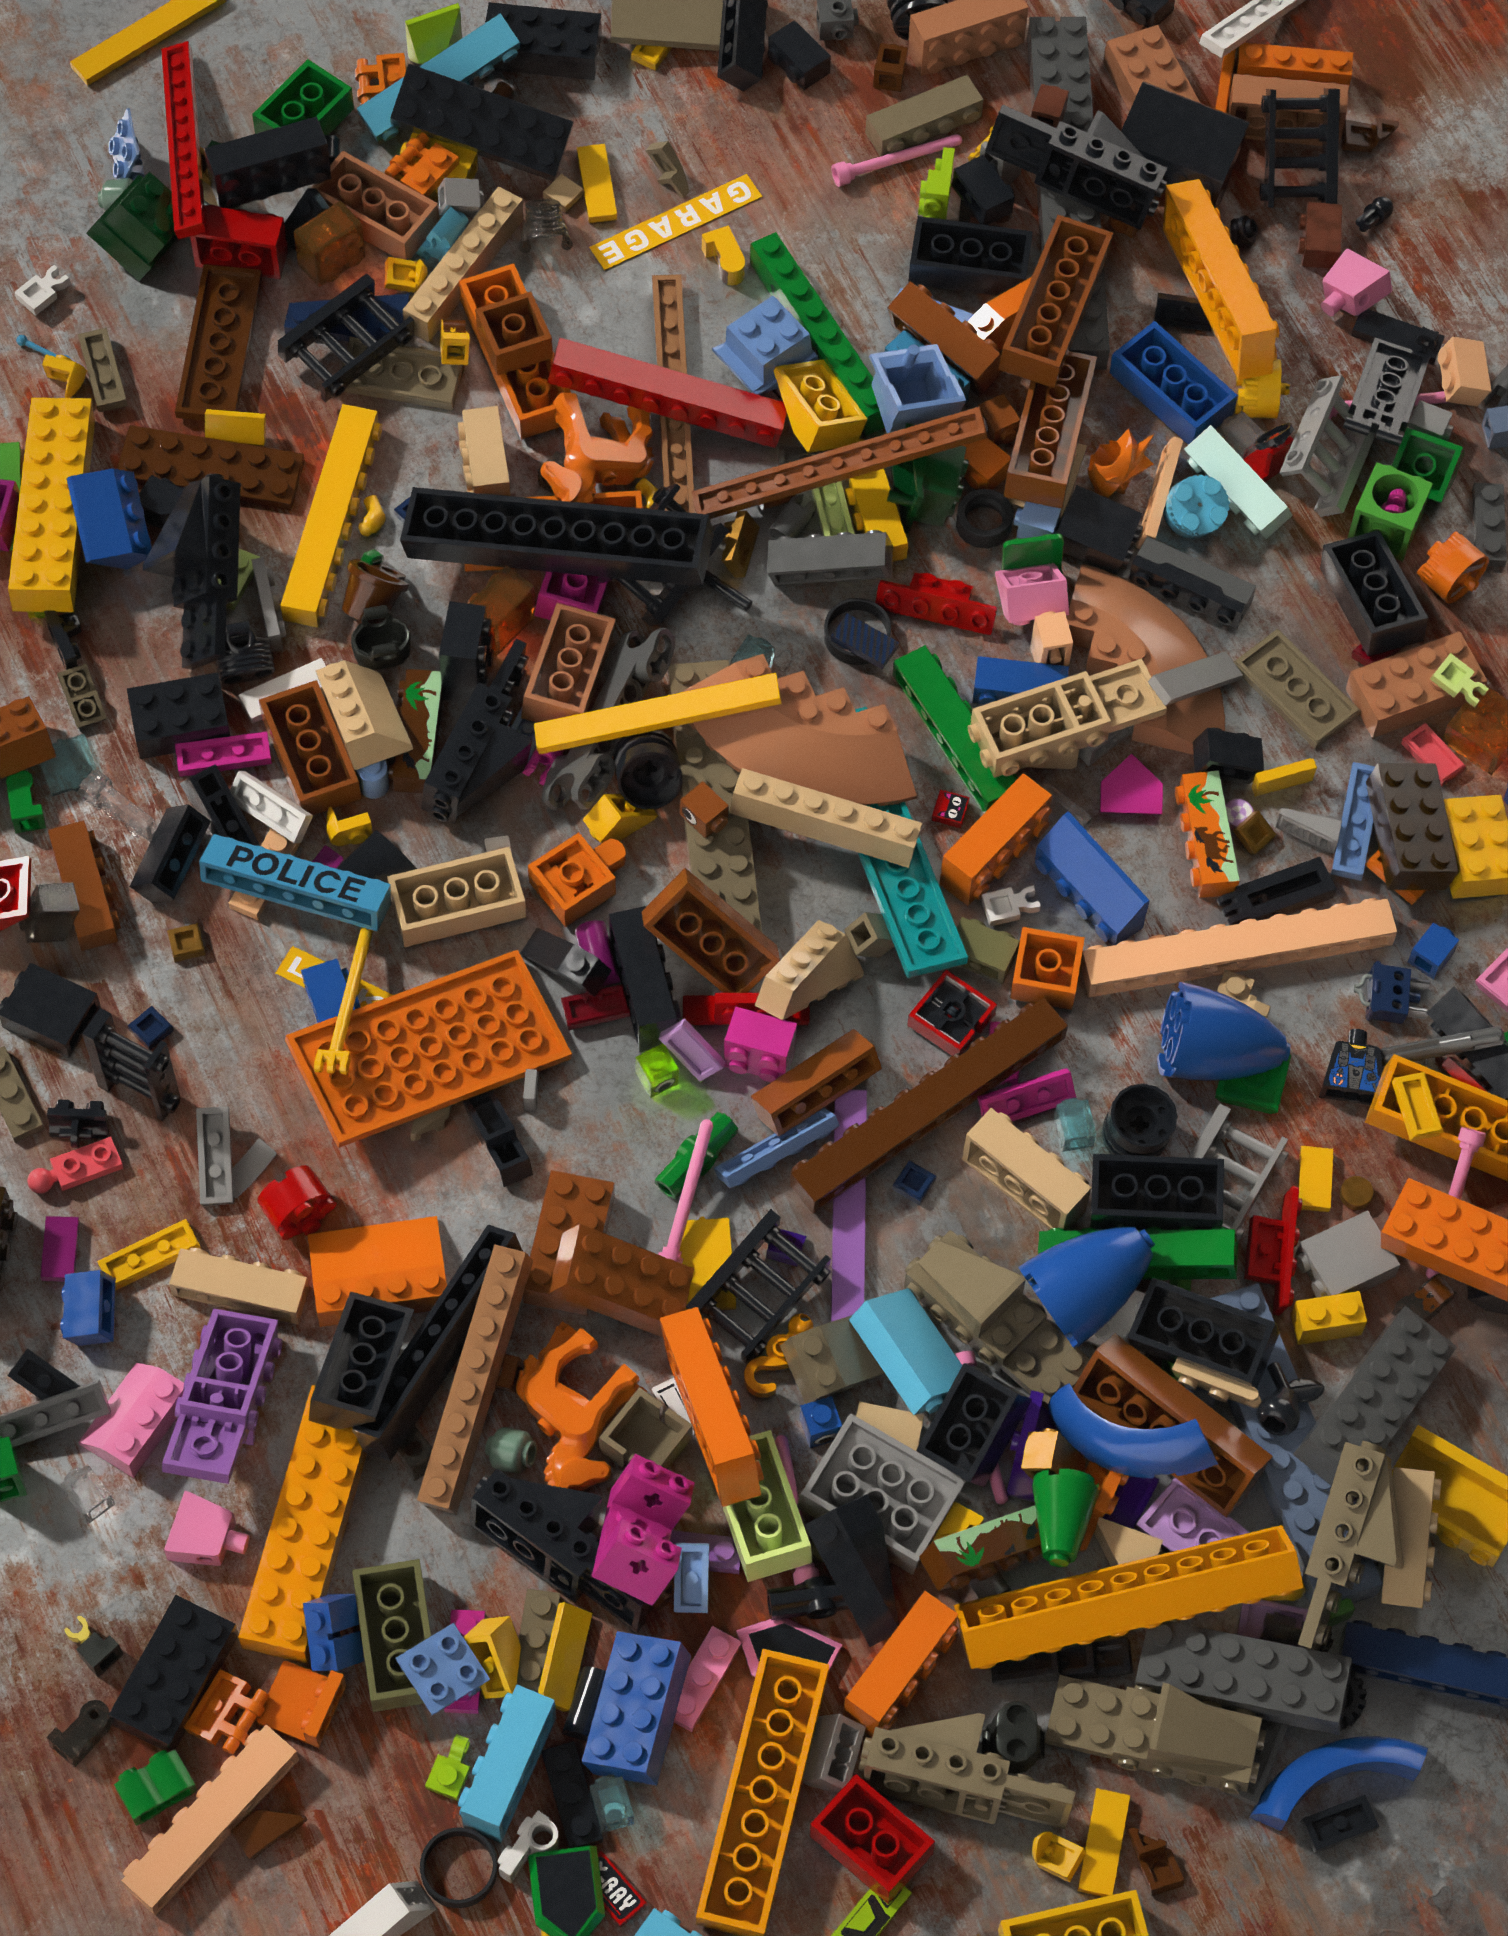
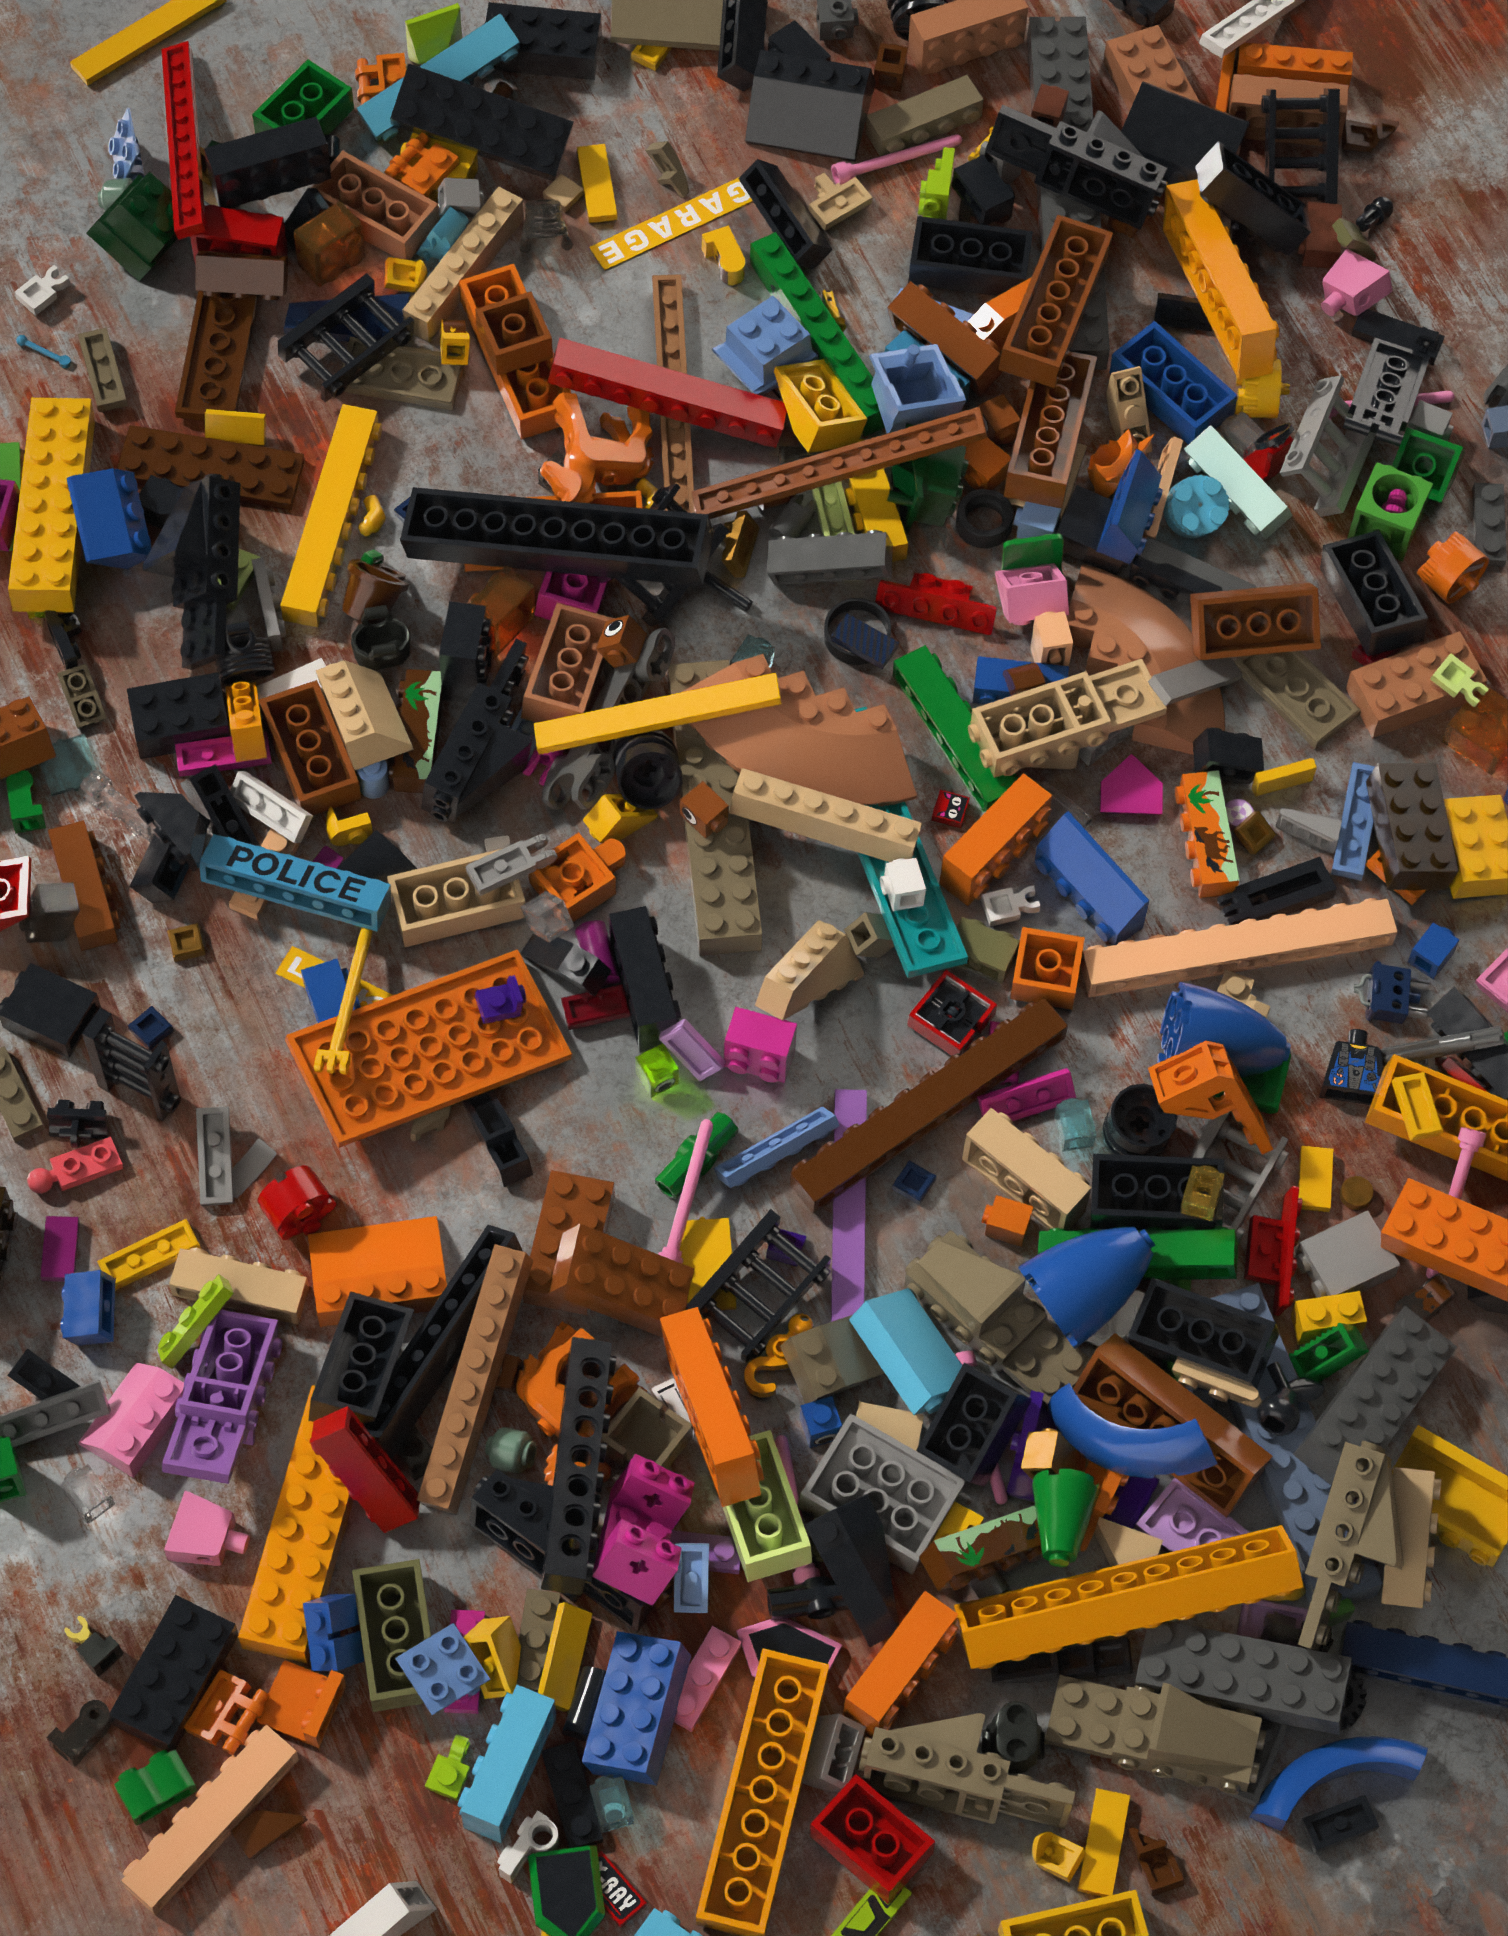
(65, 370): yellow plate -> none
(175, 823): none -> black slope
(194, 1320): none -> lime plate
(241, 274): none -> reddish brown brick
(245, 721): none -> light orange slope
(365, 1469): none -> red brick
(452, 1832): black tyre -> none
(483, 452): tan brick -> none
(501, 1001): none -> dark purple bracket
(509, 864): none -> light grey hinge
(531, 1090): light grey tile -> none
(547, 916): none -> clear brick
(559, 1570): none -> black brick
(621, 641): none -> dark orange brick
(710, 934): dark orange brick -> none
(720, 1007): red bracket -> none
(785, 213): none -> black brick
(809, 105): none -> black slope
(816, 1082): dark orange brick -> none
(832, 308): none -> yellow piece
(837, 201): none -> tan hinge
(903, 884): none -> white brick
(1007, 1220): none -> orange brick
(1023, 678): none -> reddish brown brick
(1128, 404): none -> tan slope
(1131, 510): none -> blue slope
(1192, 1078): none -> orange bracket
(1199, 1204): none -> clear yellow brick
(1252, 199): none -> black brick
(1255, 621): none -> dark orange brick
(1329, 1352): none -> green brick
(1352, 239): none -> olive slope
(1429, 748): coral tile -> none
(1464, 371): light nougat brick -> none

